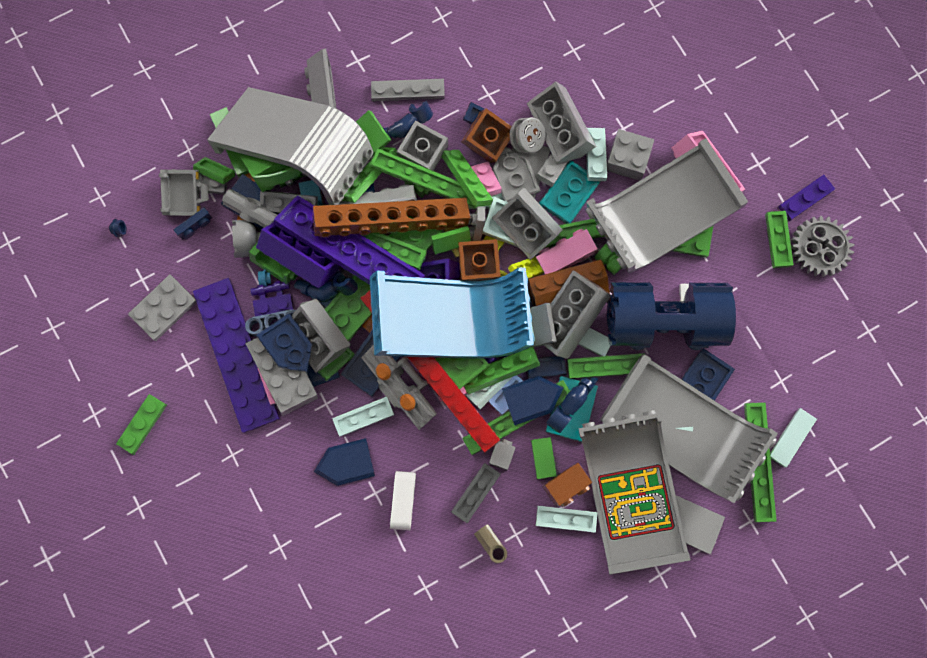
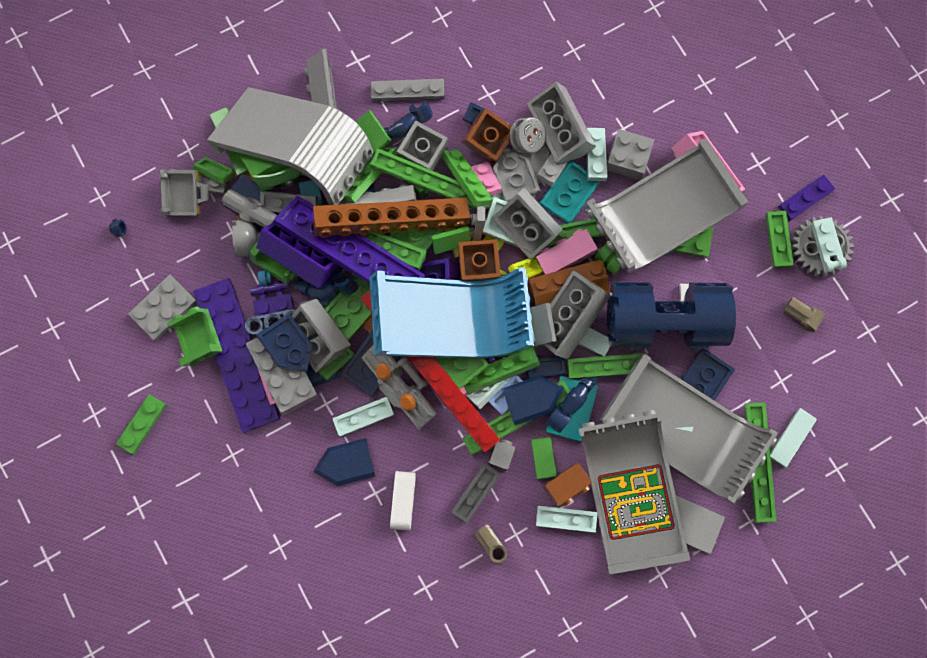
(196, 221): dark blue plate -> none
(196, 336): none -> bright green panel
(807, 316): none -> dark tan piece
(828, 244): none -> light aqua plate

